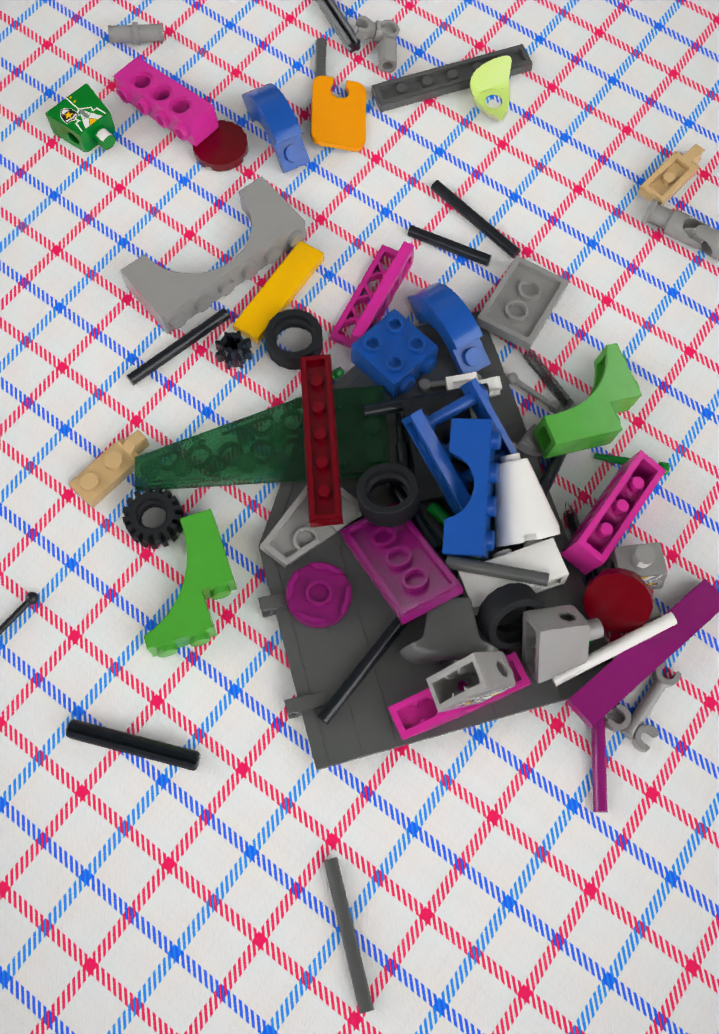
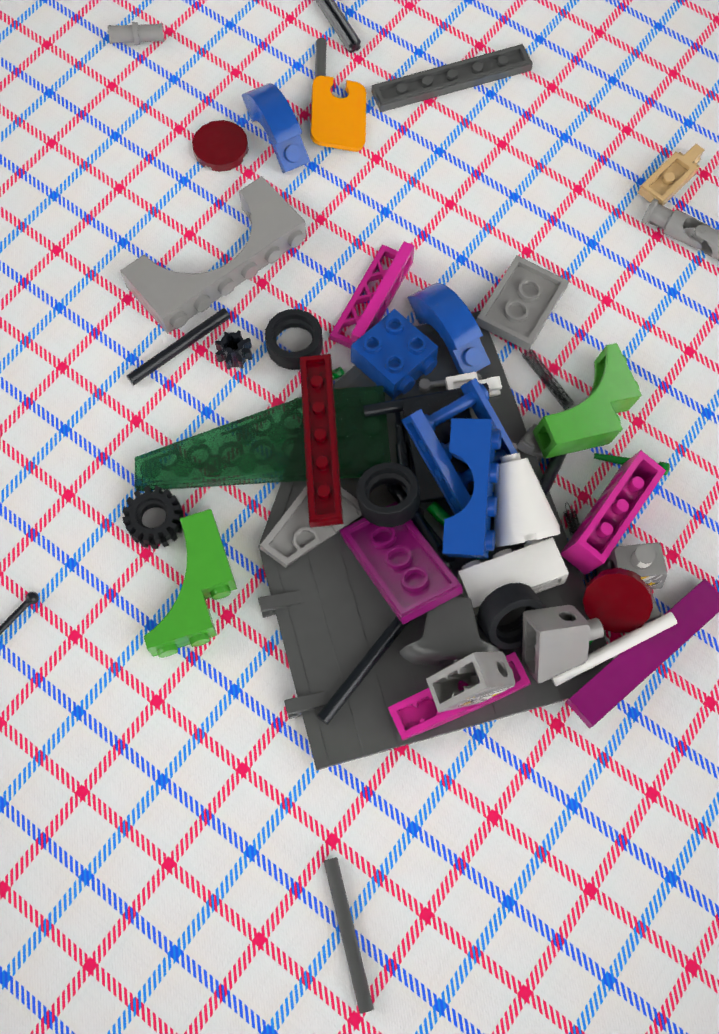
(83, 120): green torso -> none
(109, 469): tan hinge -> none
(133, 744): black axle -> none
(166, 101): dark pink brick -> none
(279, 291): yellow tile -> none
(318, 595): magenta tile -> none
(383, 33): light grey bar -> none
(449, 245): black bar -> none
(475, 219): black bar -> none
(492, 79): yellowish green piece -> none
(497, 570): dark grey bar -> none
(553, 406): light grey hinge -> none
(599, 774): magenta bar -> none
(632, 724): light grey bar -> none

